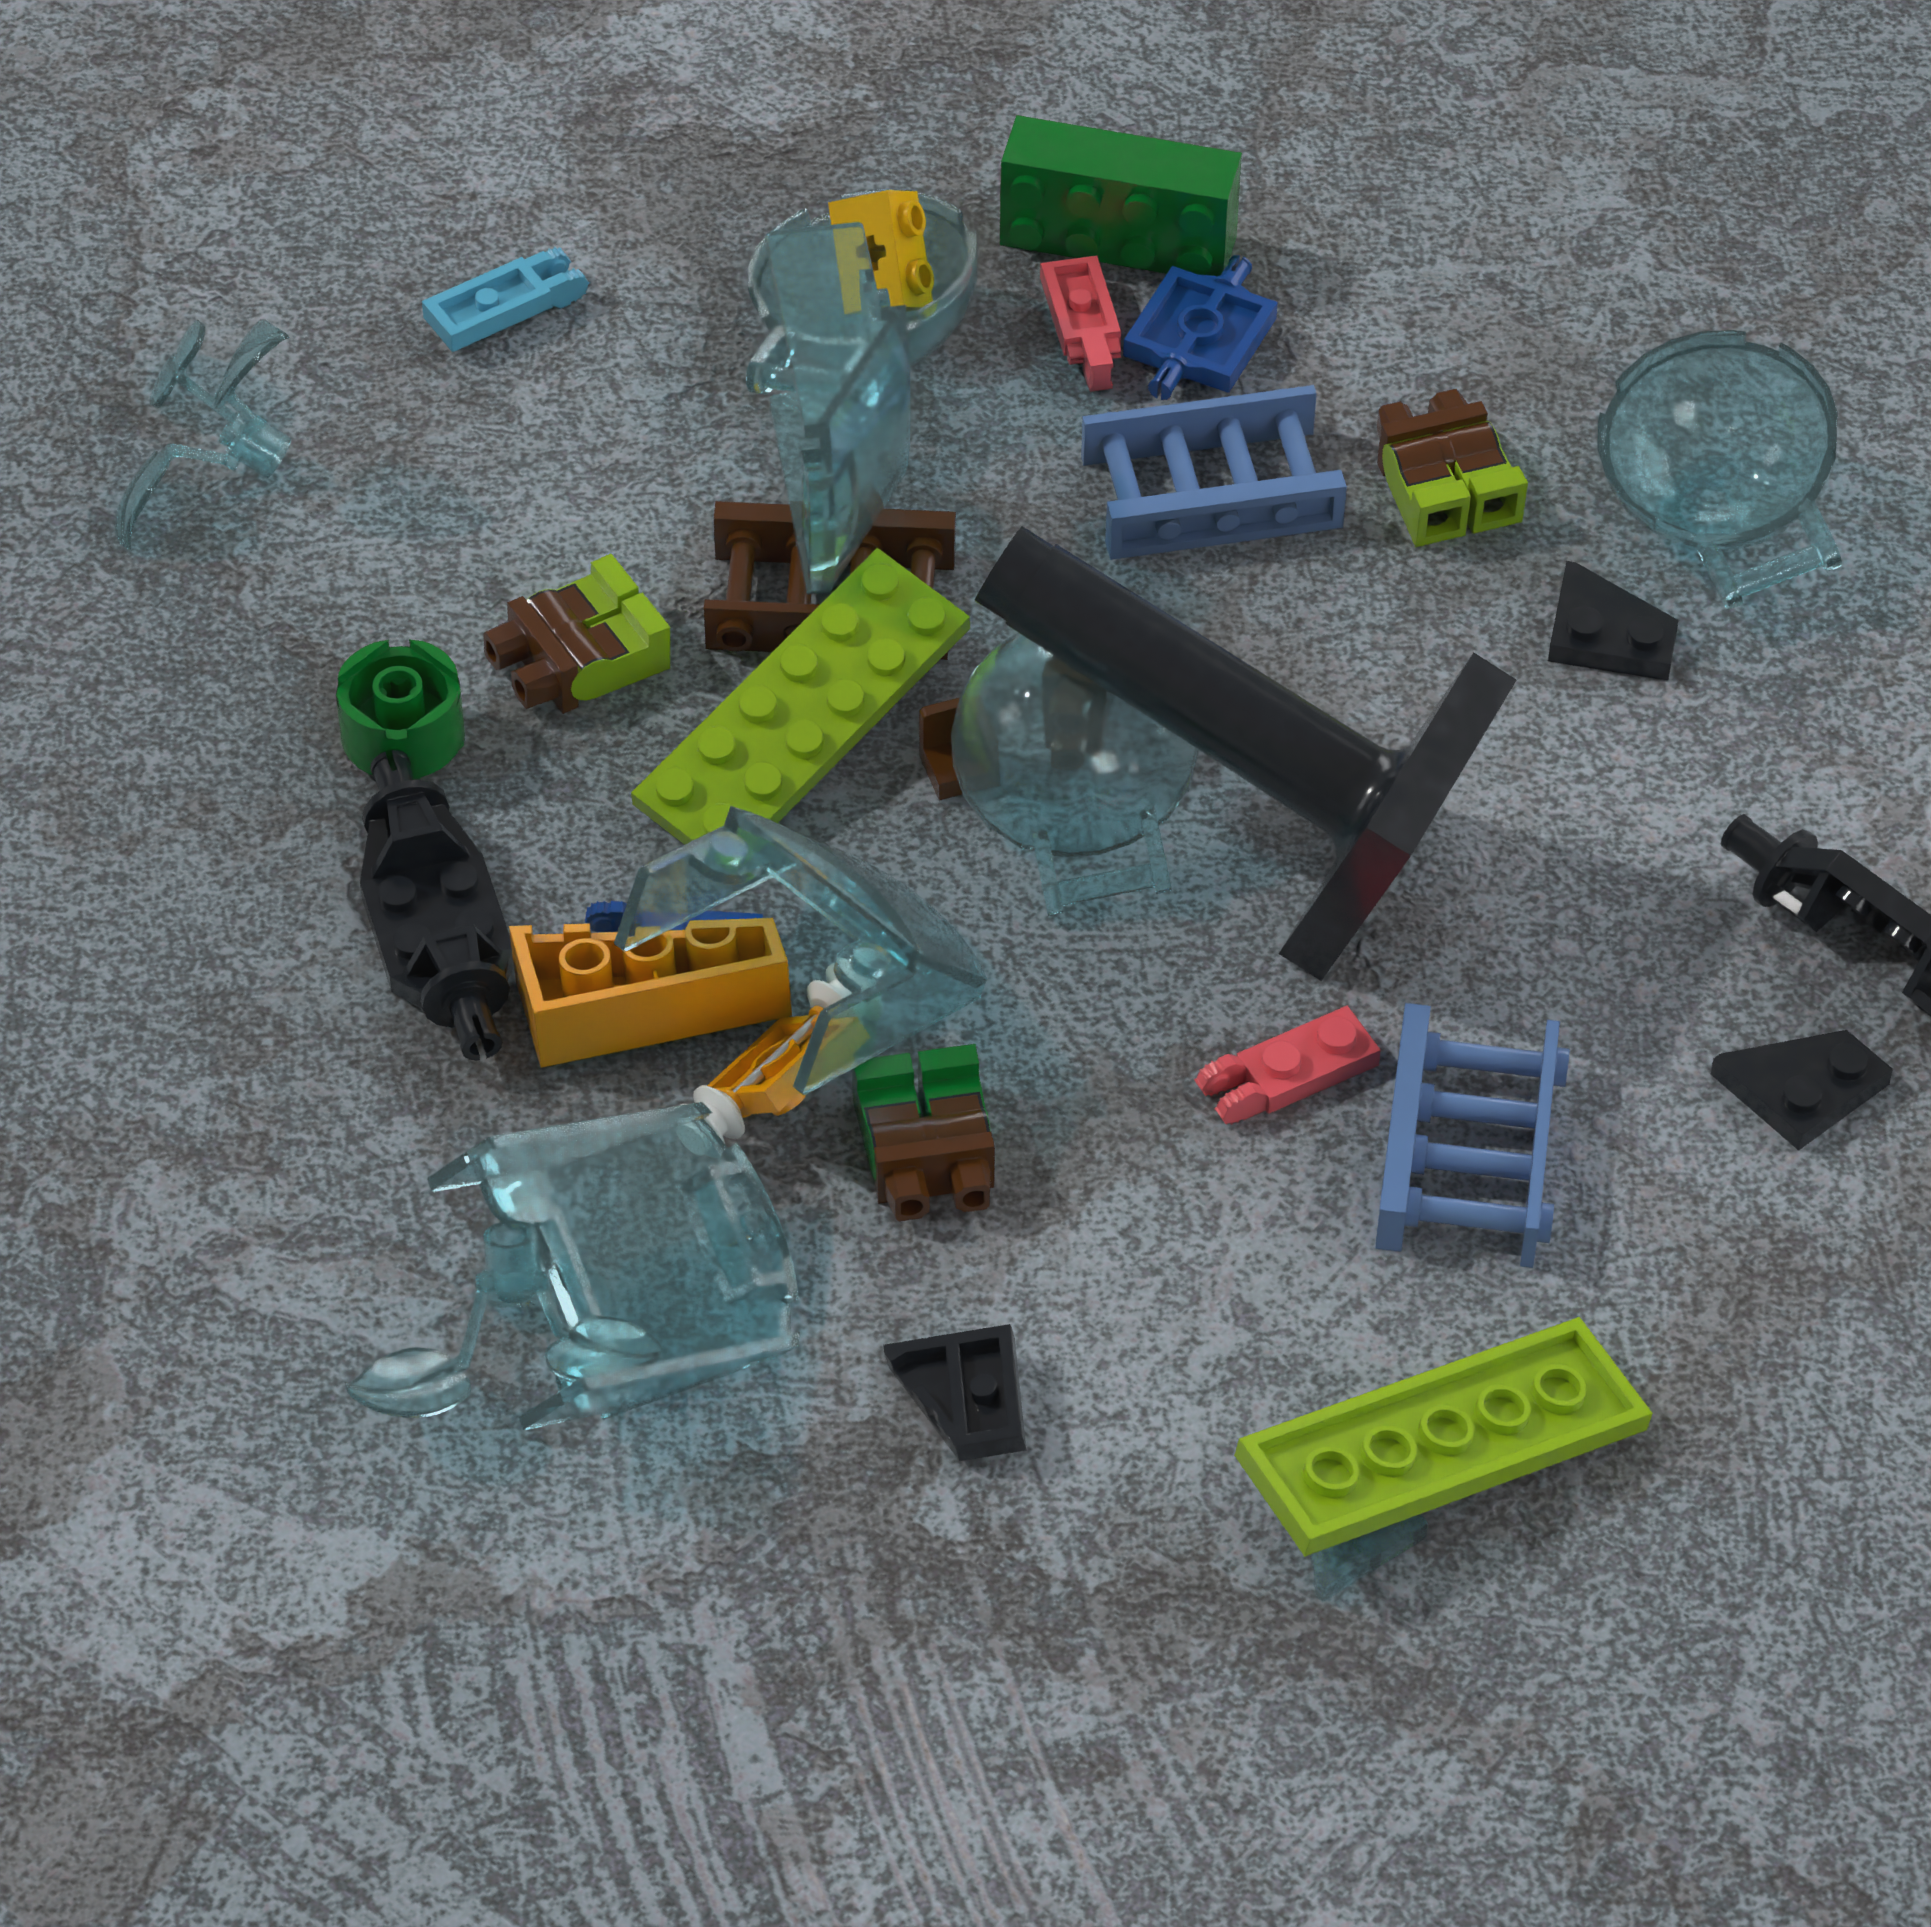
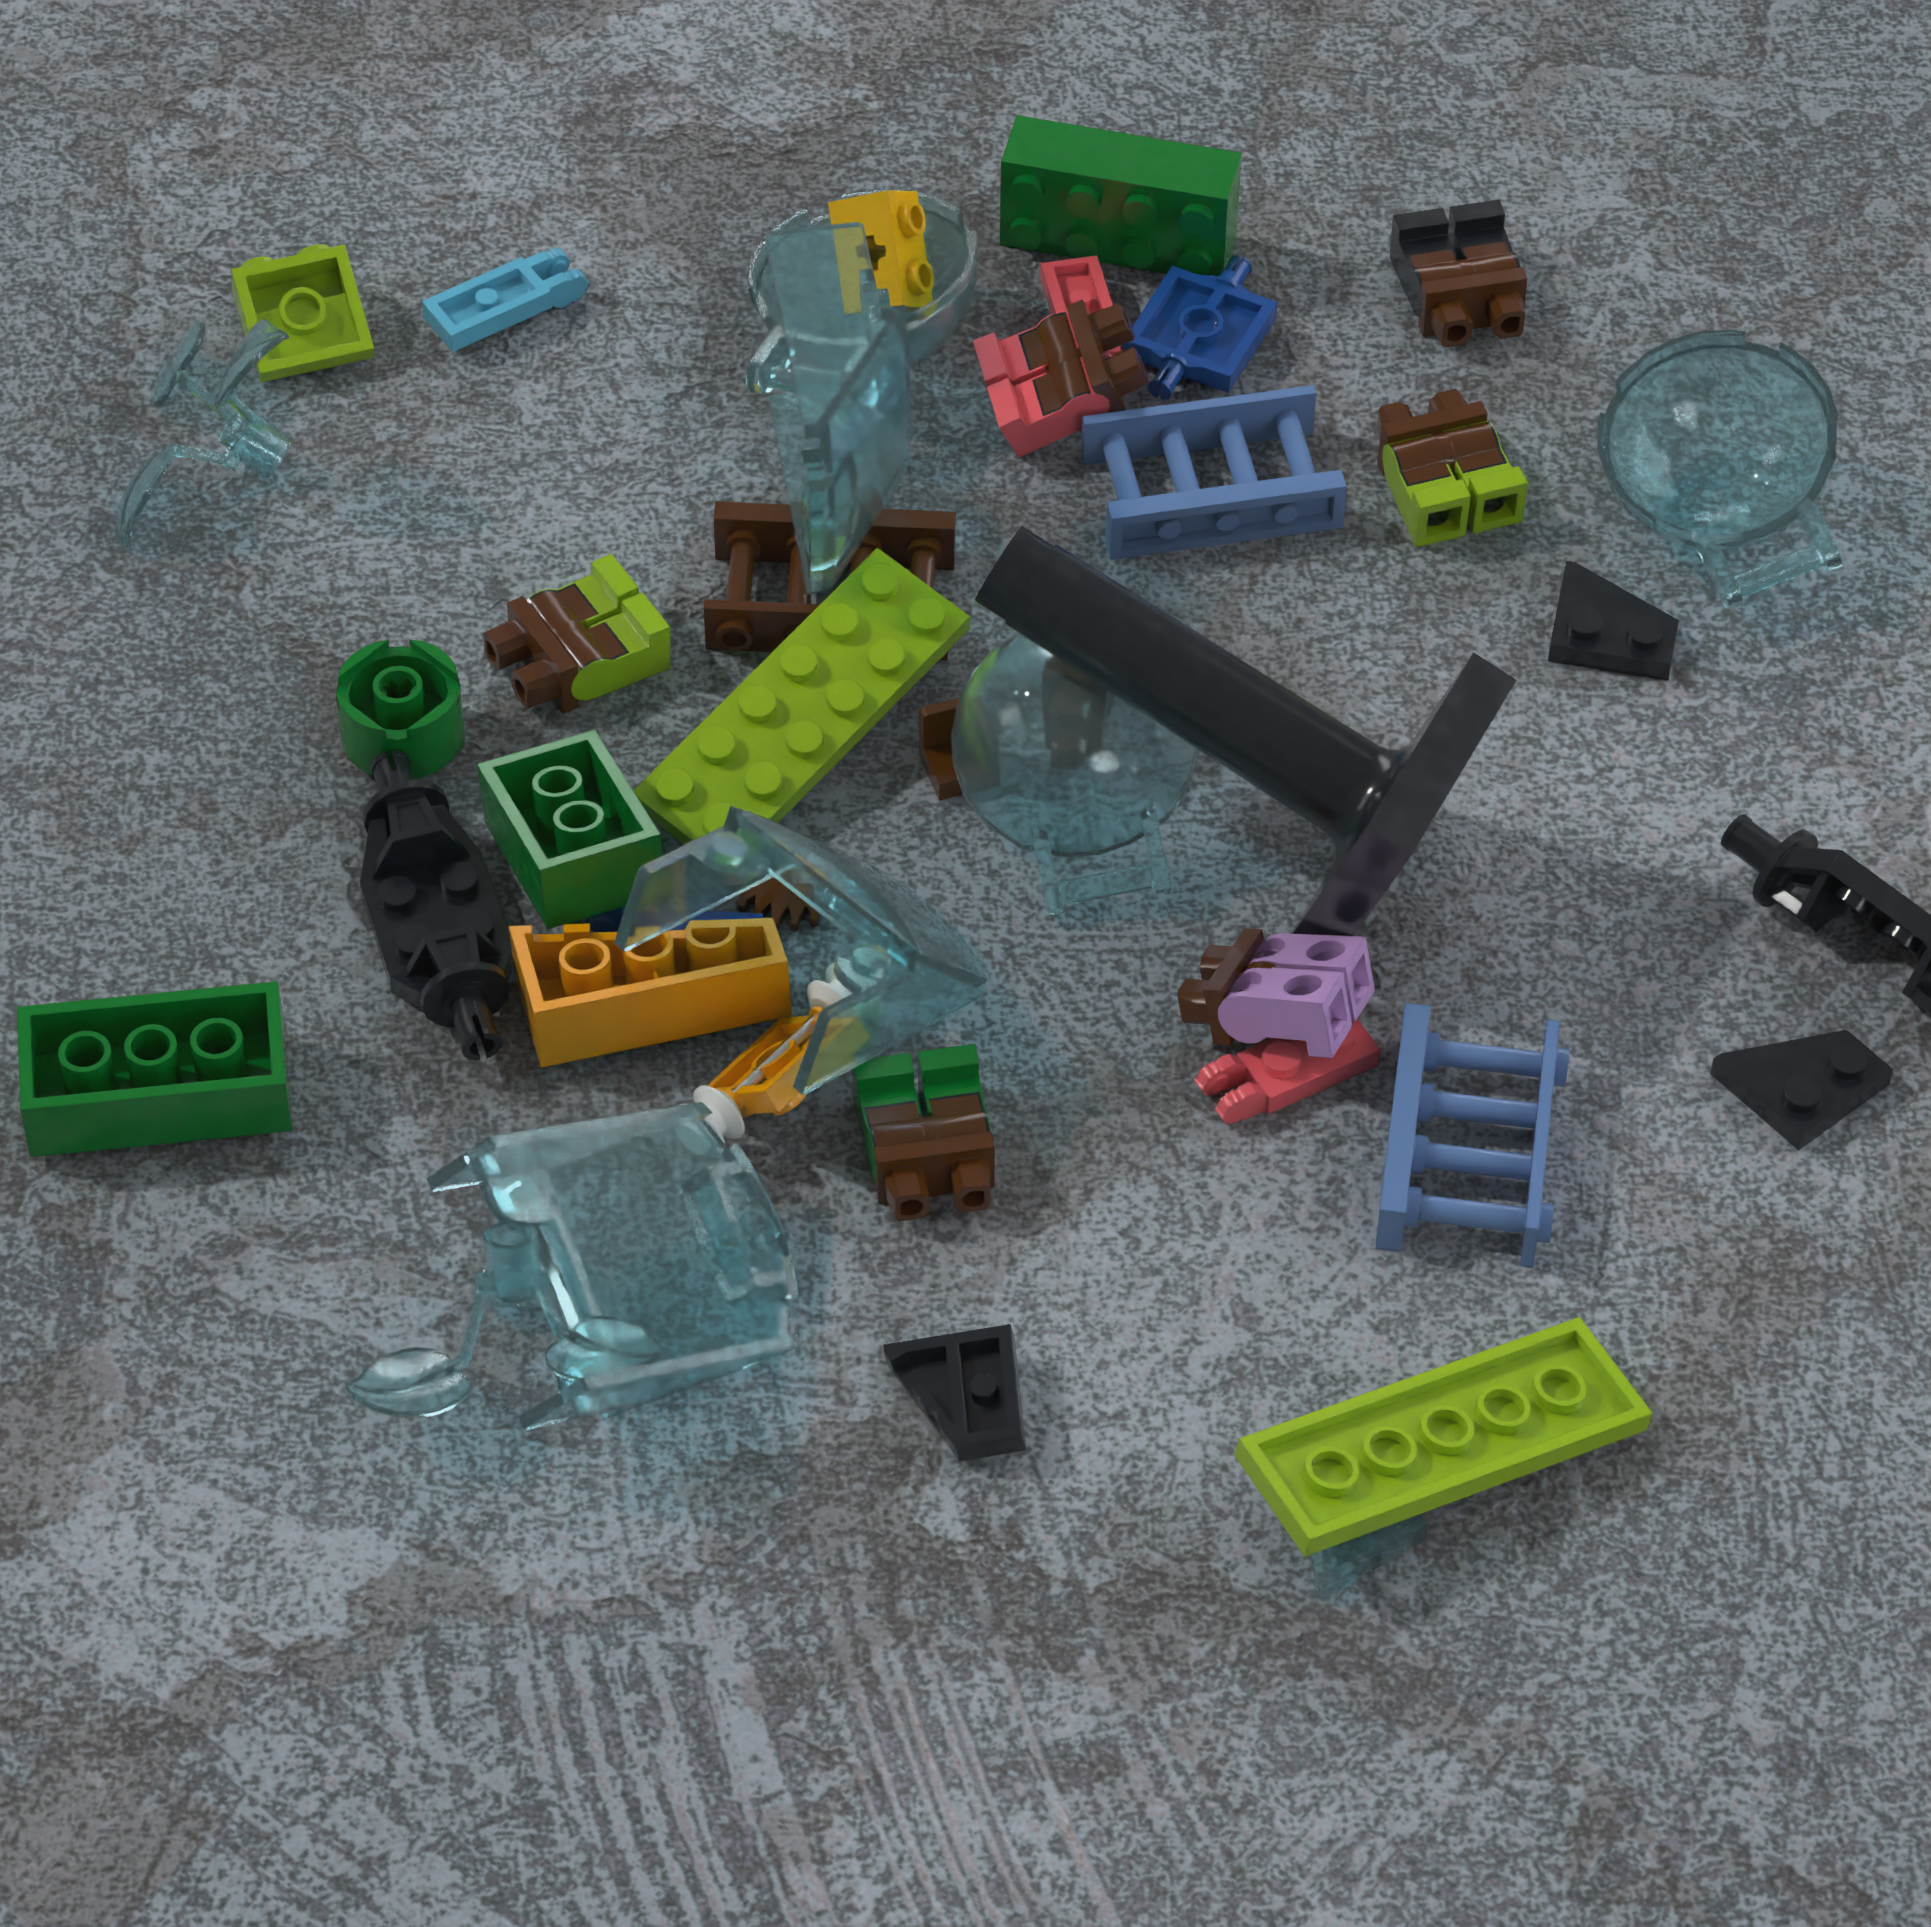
(153, 1069): none -> green brick
(311, 301): none -> lime plate
(568, 826): none -> green brick
(781, 900): none -> reddish brown piece
(1059, 373): none -> hips
(1281, 989): none -> lavender hips
(1459, 271): none -> hips

